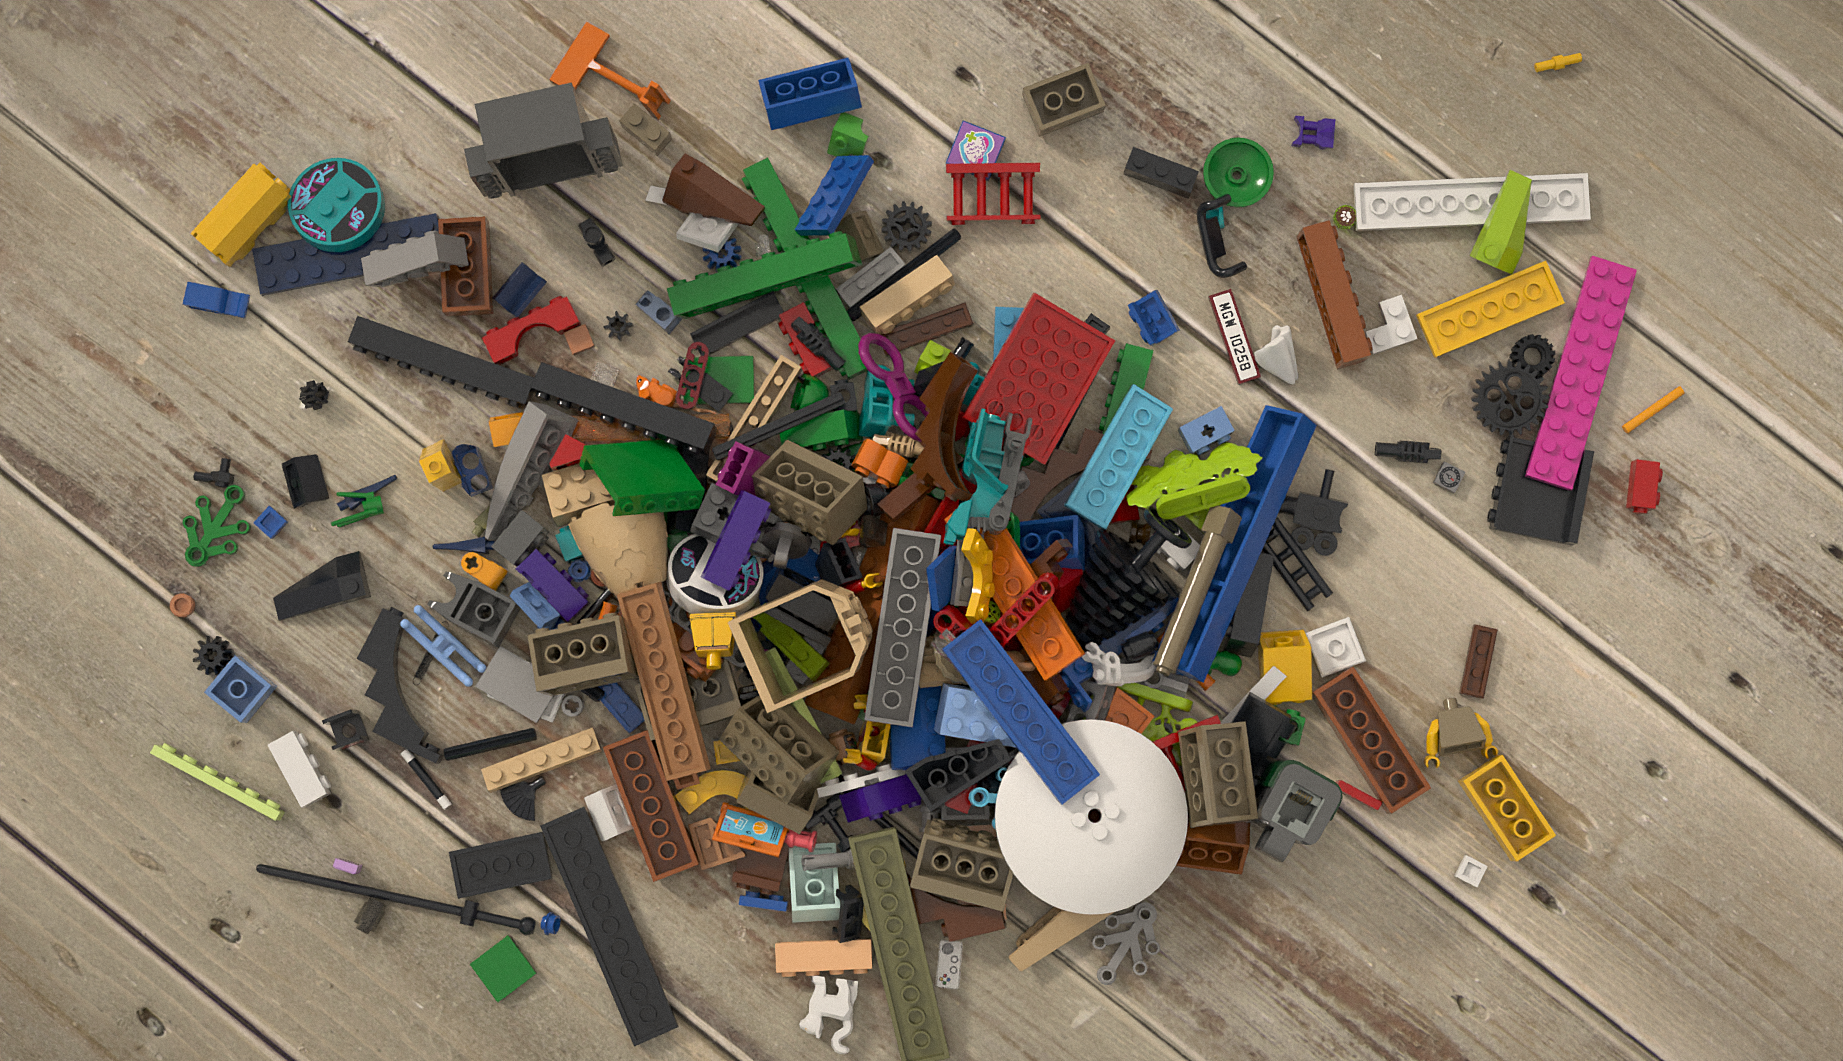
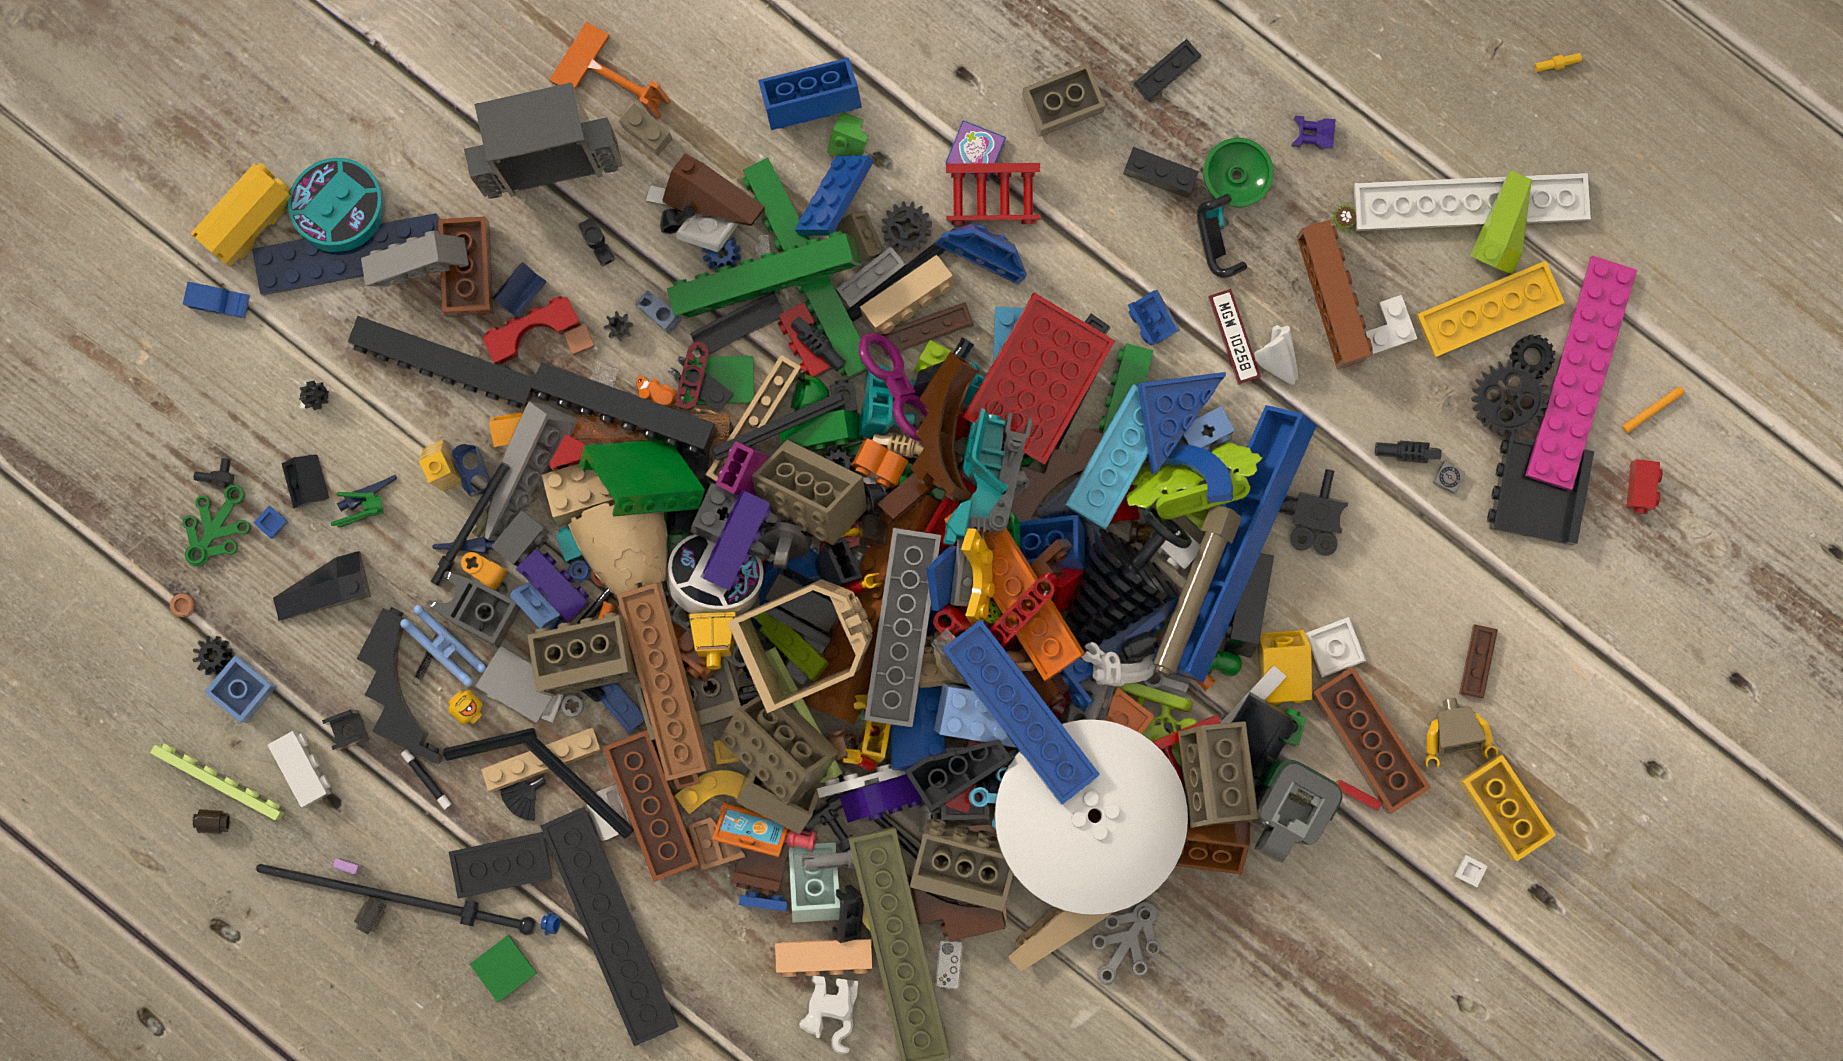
(211, 821): none -> dark brown brick
(447, 562): none -> black bar
(465, 707): none -> yellow head
(578, 786): none -> black axle
(672, 221): none -> black bar
(985, 250): none -> blue wedge
(1167, 70): none -> black tile
(1170, 410): none -> blue tile
(1206, 465): none -> blue tile
(1306, 568): black bar -> none

